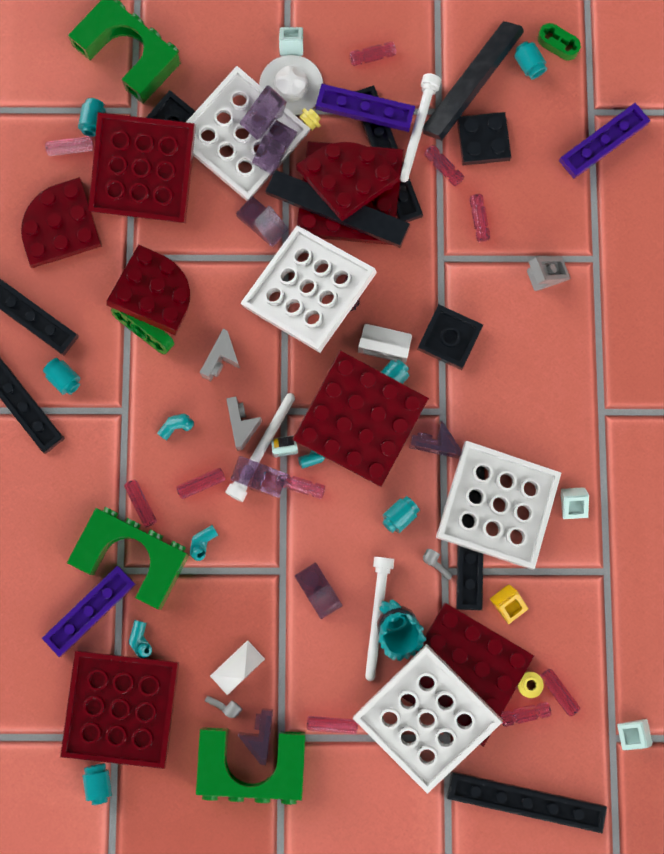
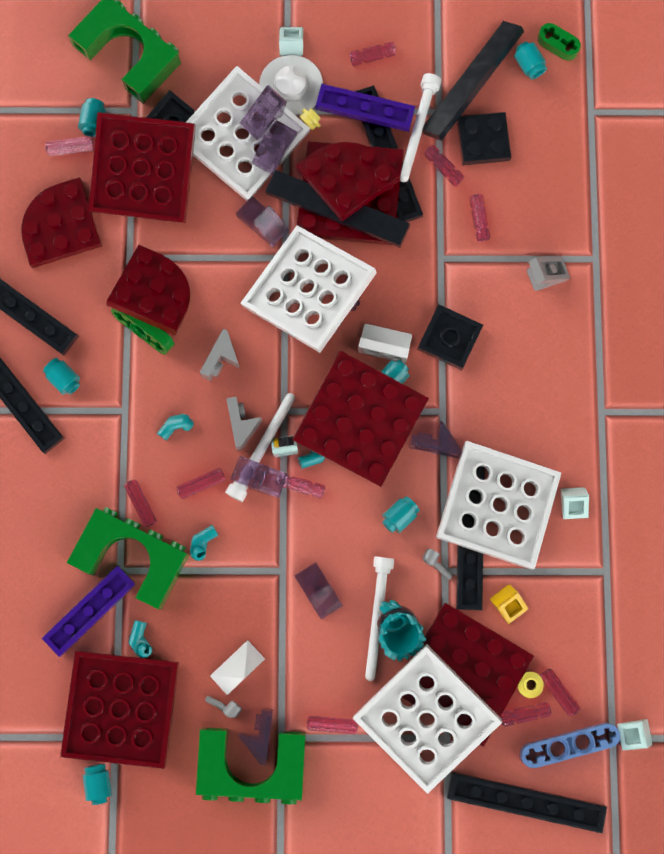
(570, 748): none -> medium blue beam
(604, 140): dark purple plate -> none

